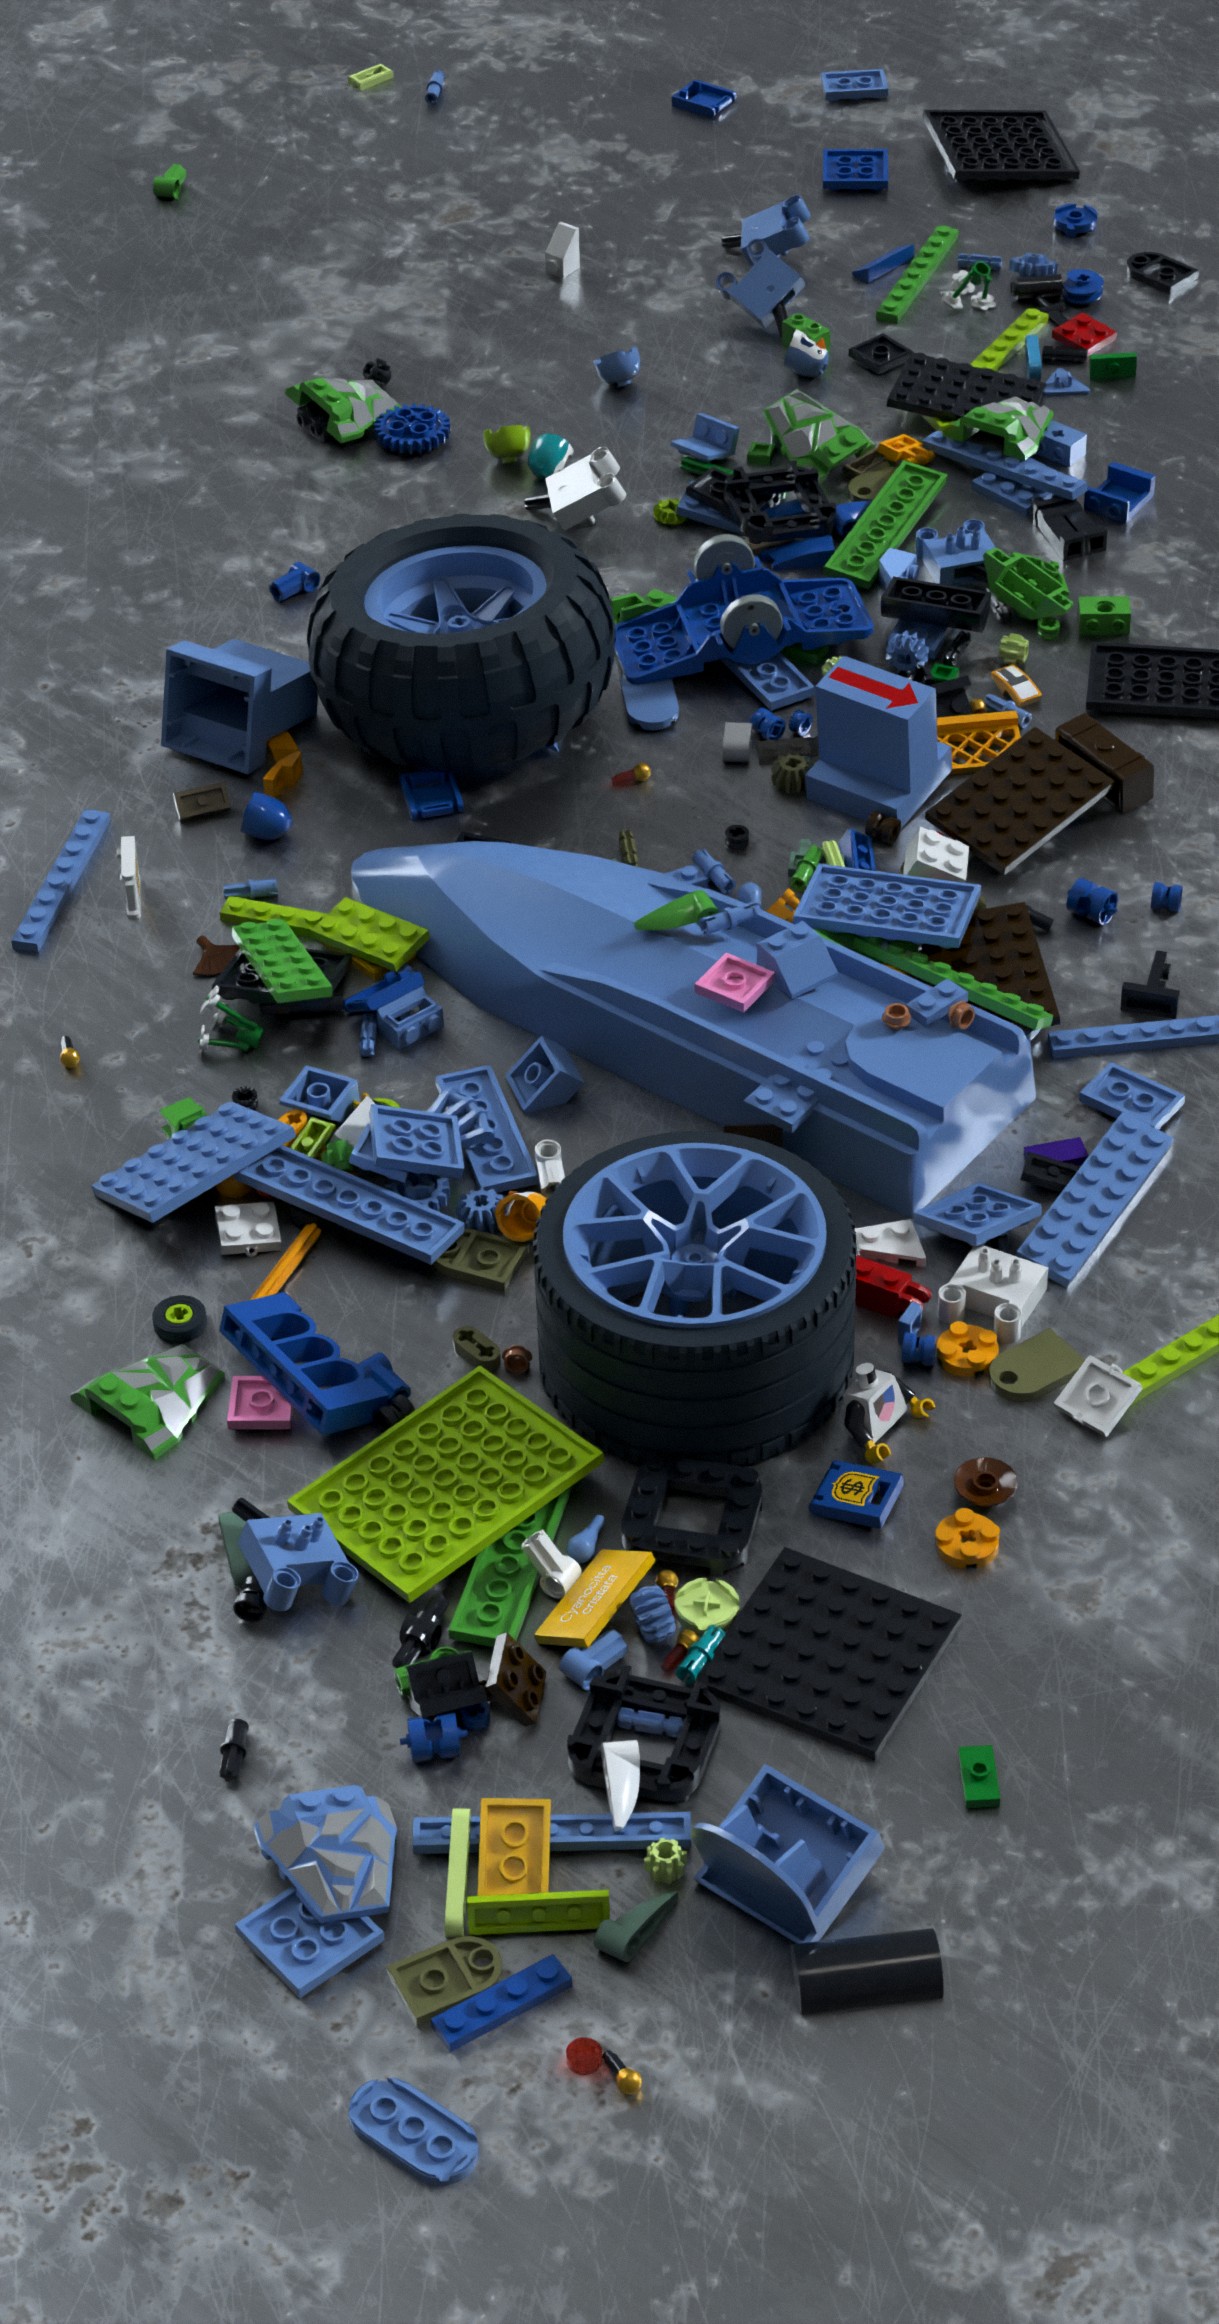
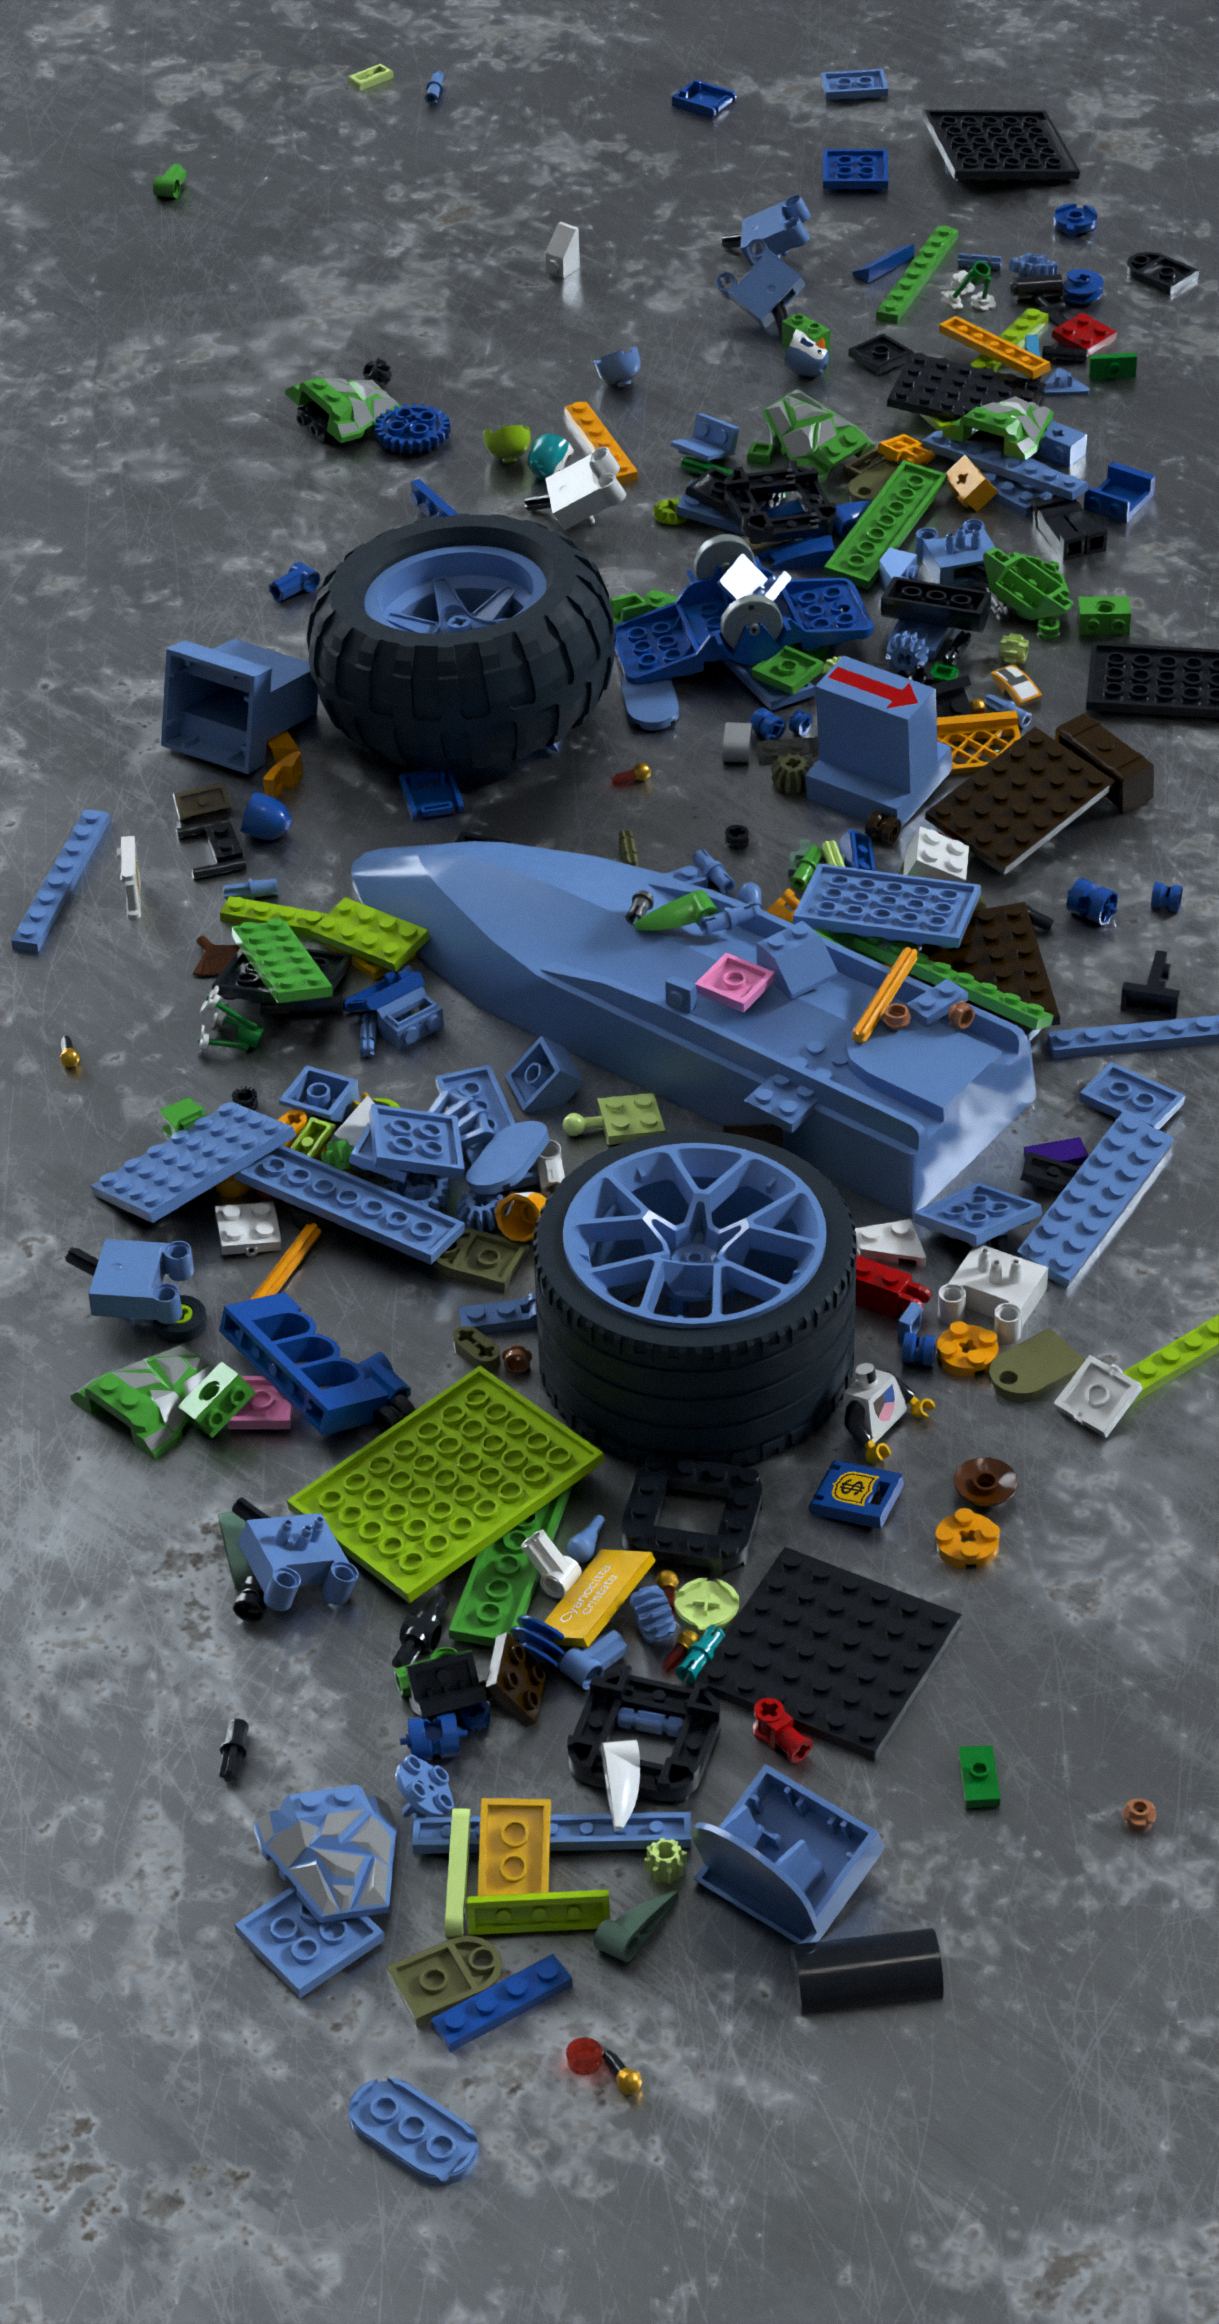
(131, 1278): none -> medium blue piece
(216, 1399): none -> bright green brick
(222, 844): none -> black plate
(423, 1788): none -> medium blue plate
(429, 501): none -> blue plate
(501, 1315): none -> medium blue plate
(508, 1157): none -> medium blue tile
(537, 1638): none -> blue piece
(597, 436): none -> light orange plate
(621, 1118): none -> yellowish green plate
(641, 903): none -> dark grey pin
(681, 994): none -> medium blue plate
(745, 579): none -> bracket
(777, 1730): none -> red connector
(788, 670): none -> bright green plate
(884, 995): none -> light orange axle
(970, 483): none -> light orange brick
(994, 347): none -> light orange plate
(1139, 1814): none -> nougat plate

